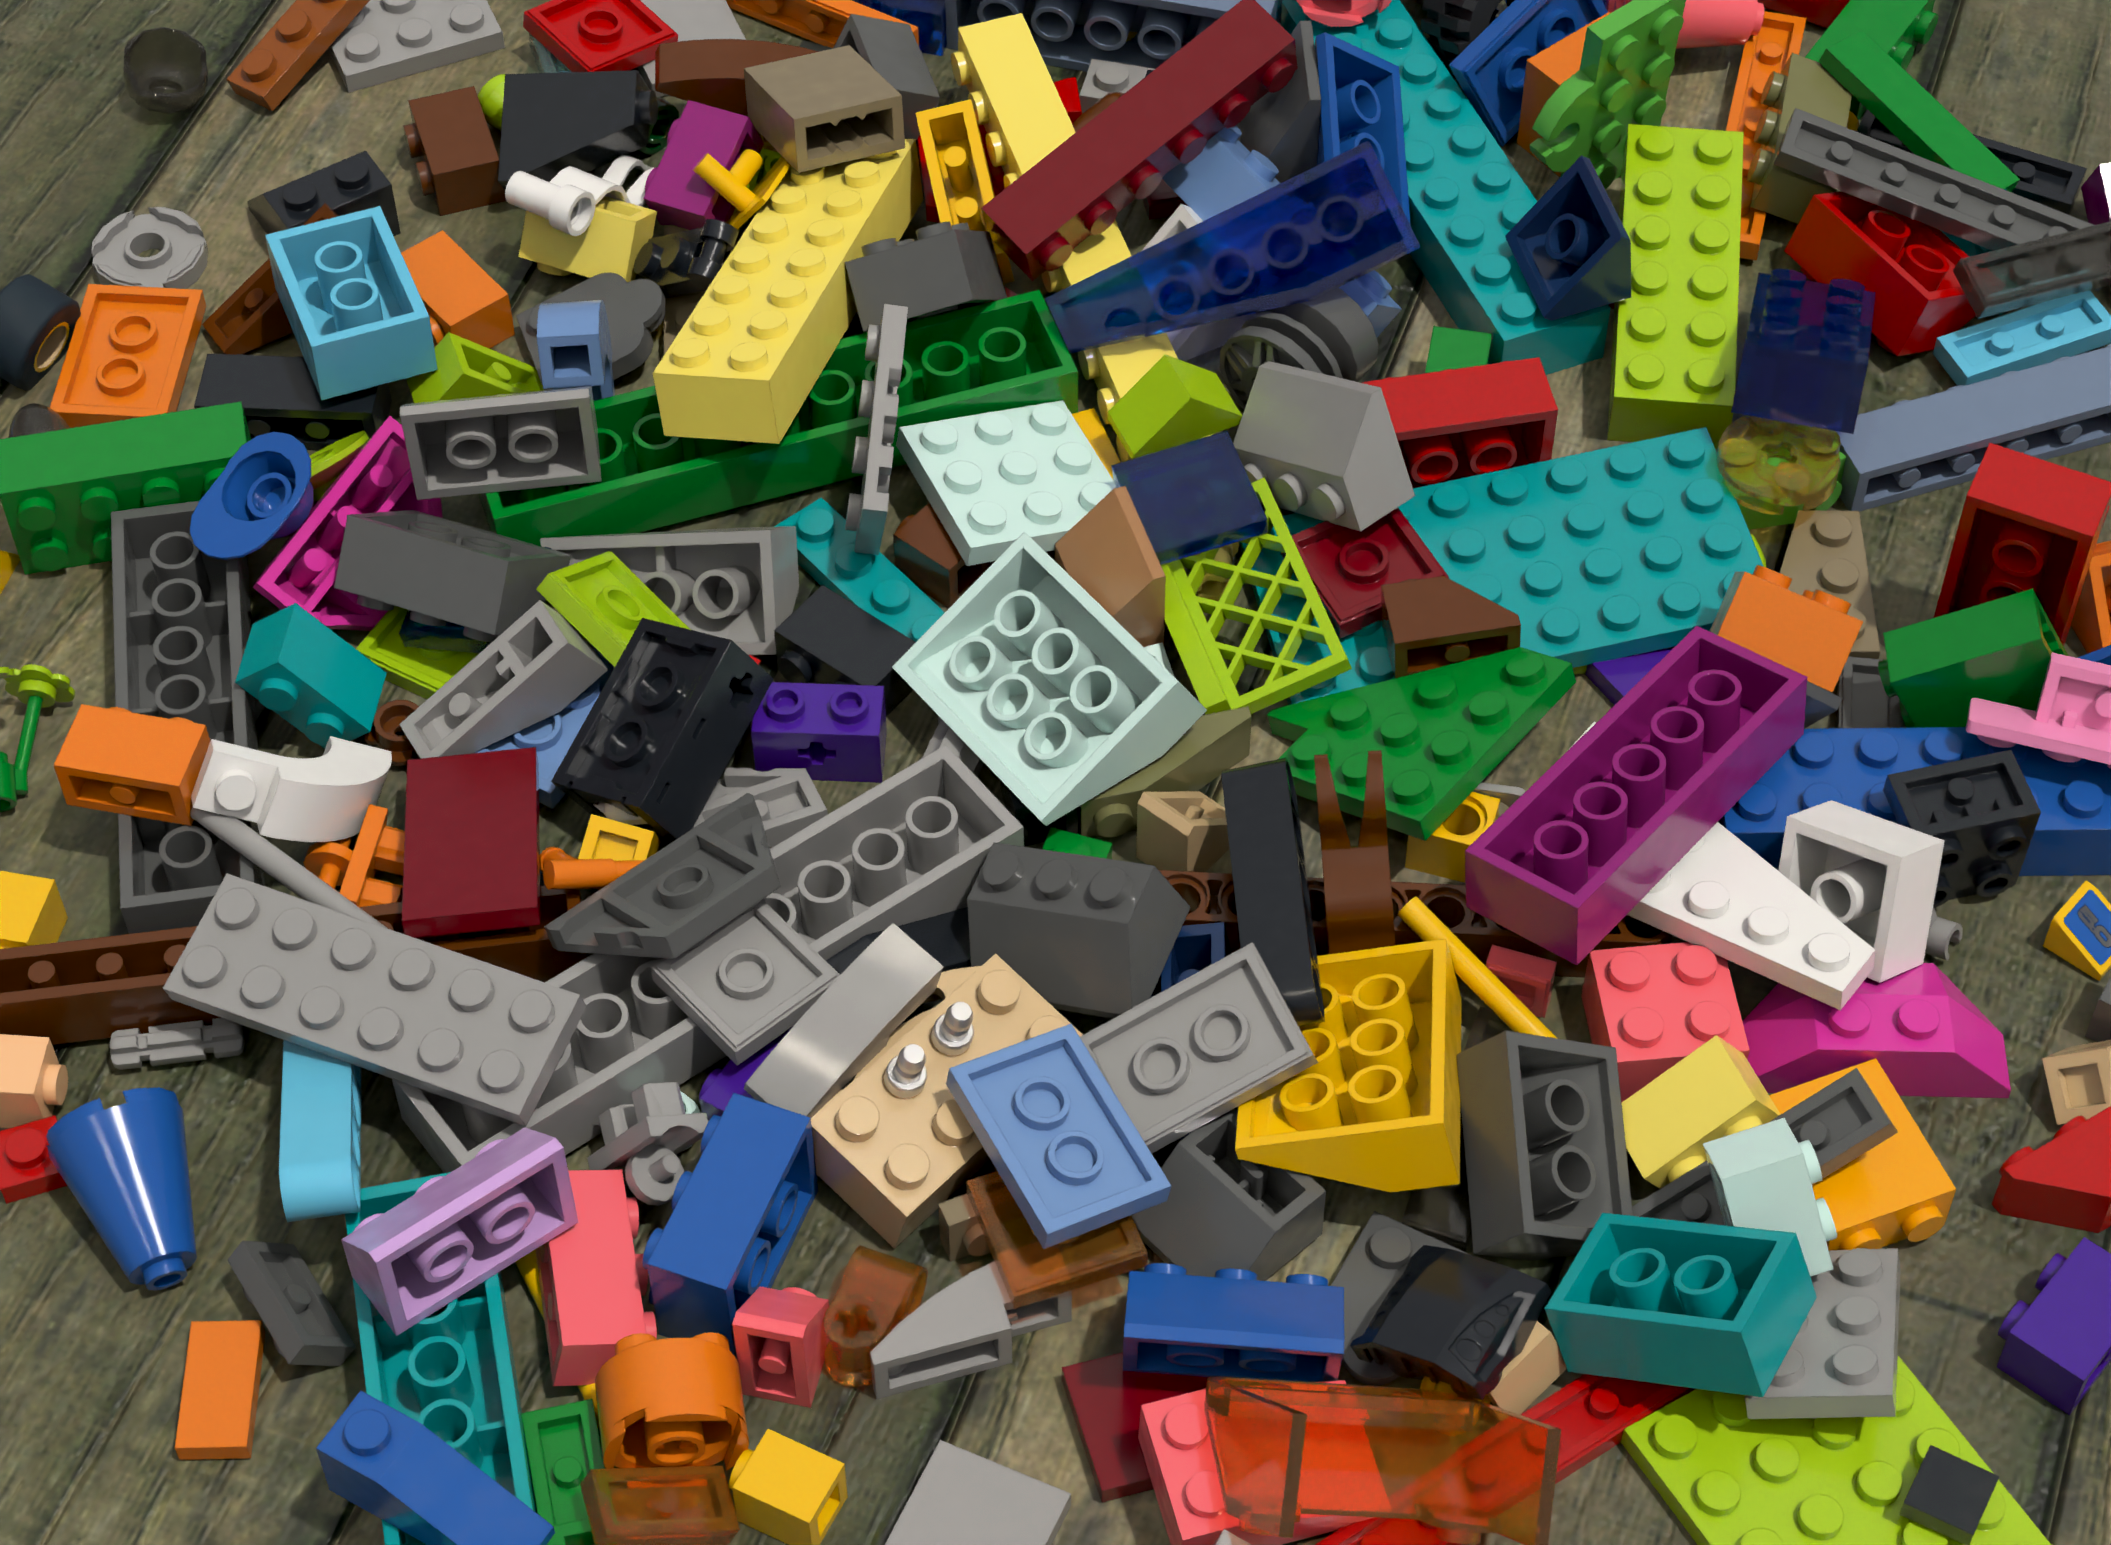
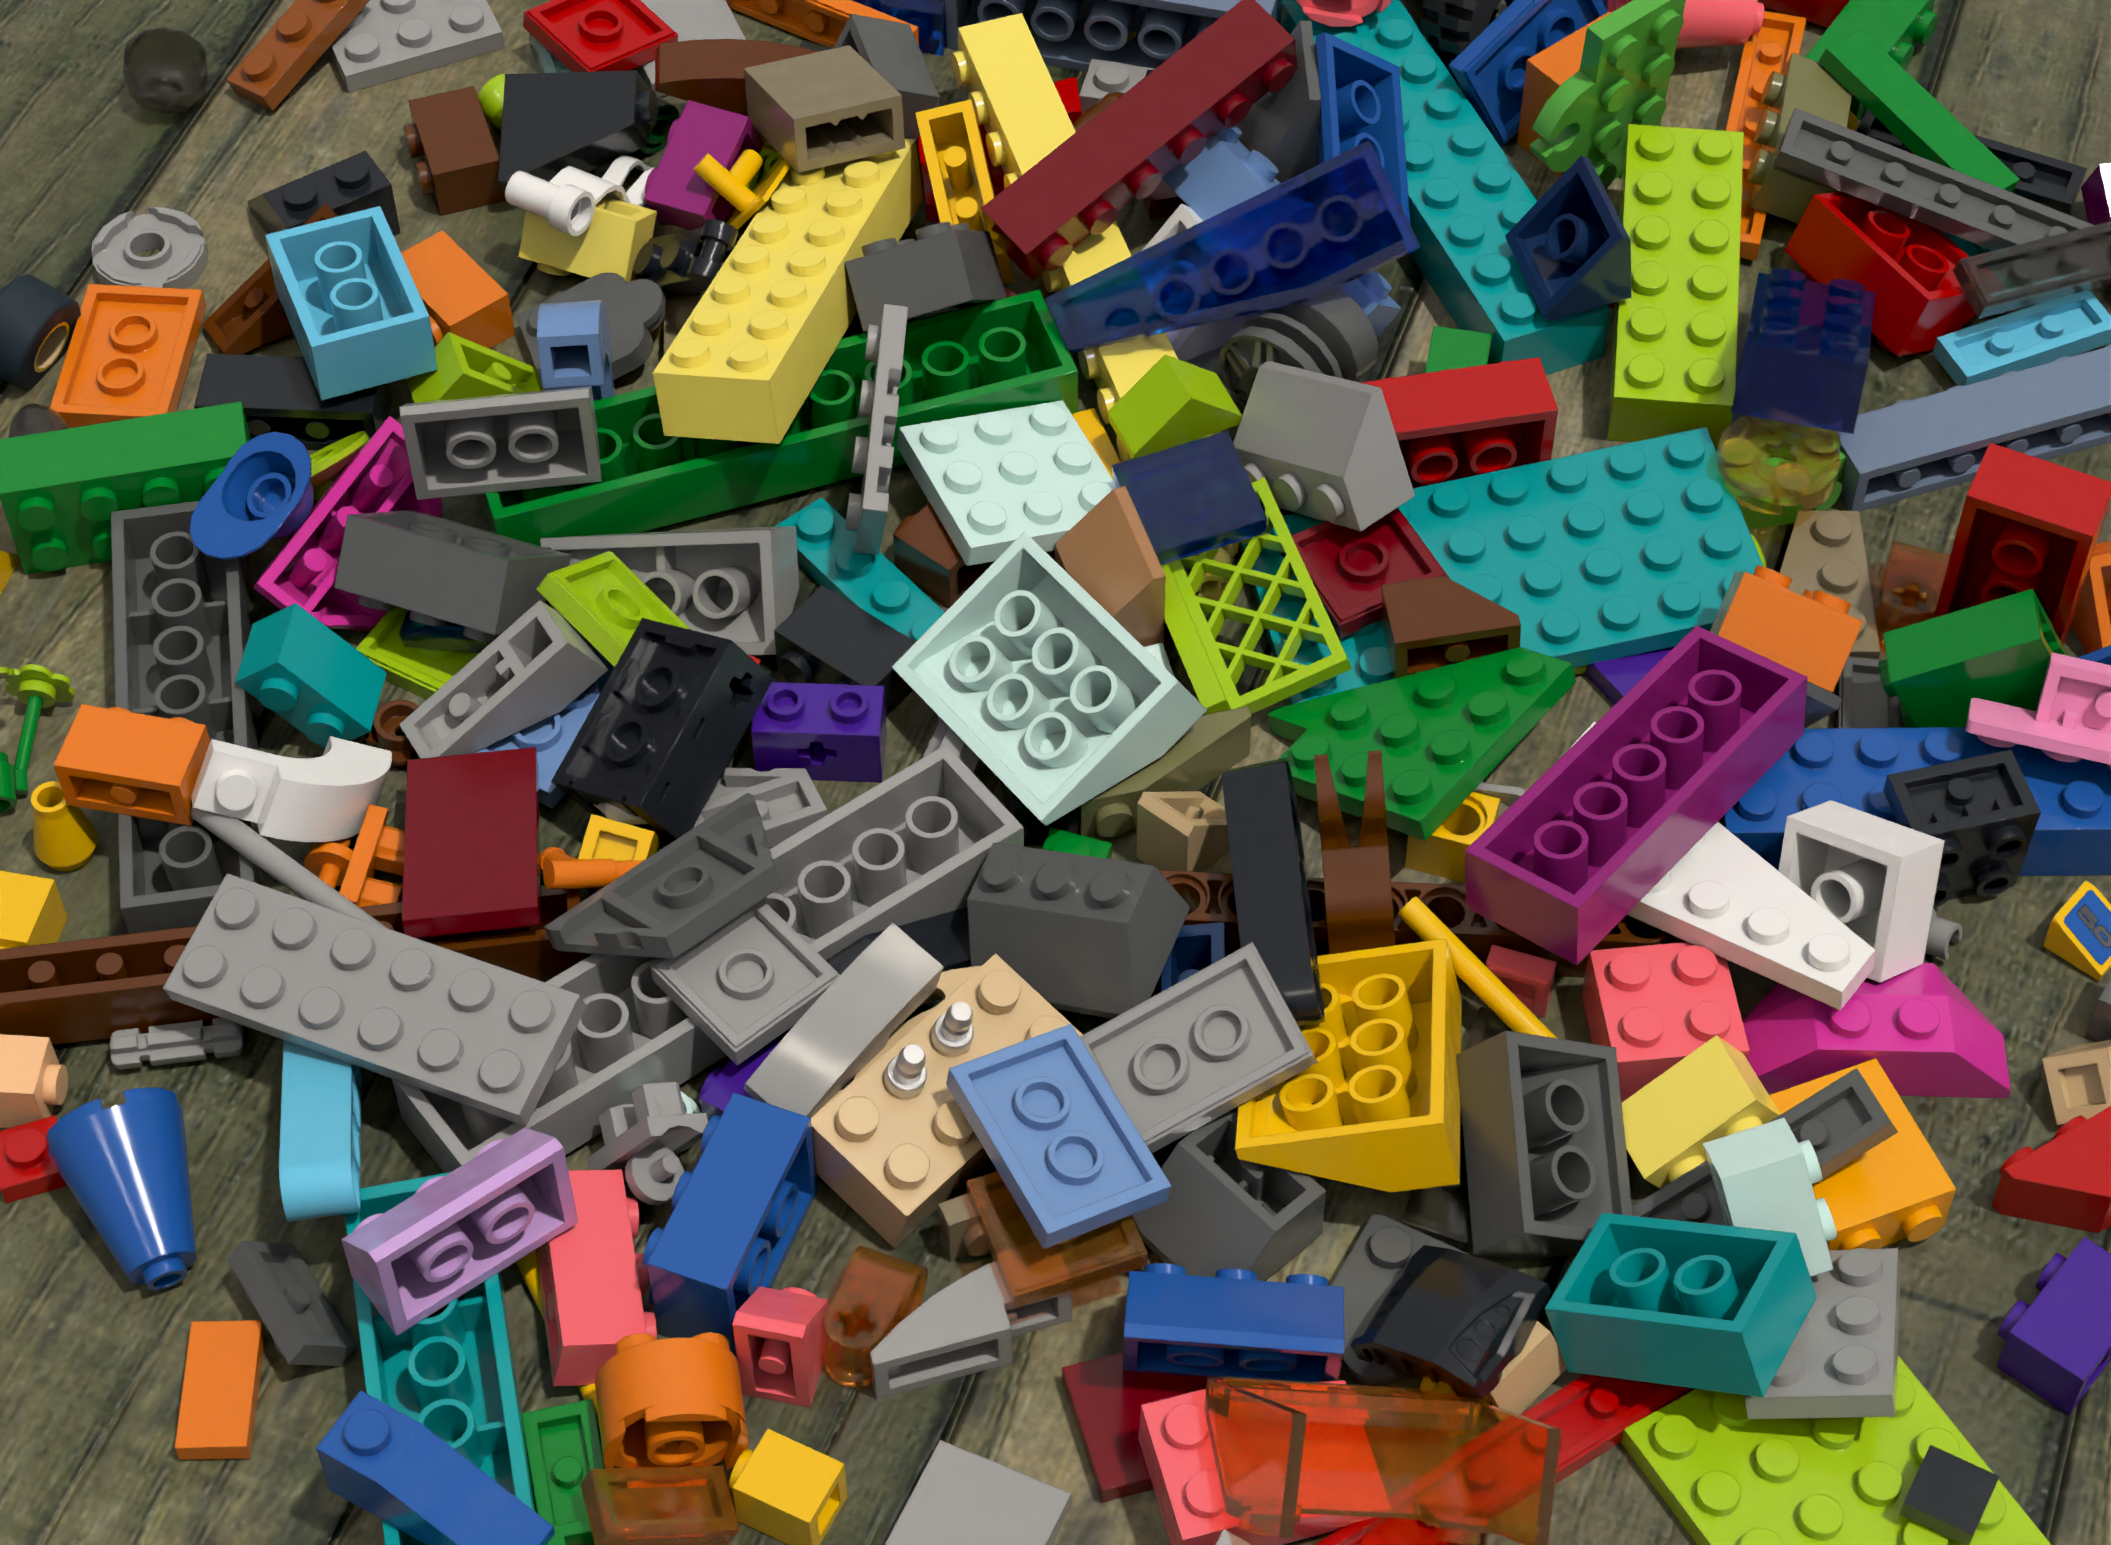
(61, 832): none -> yellow cone
(1910, 587): none -> clear orange piece

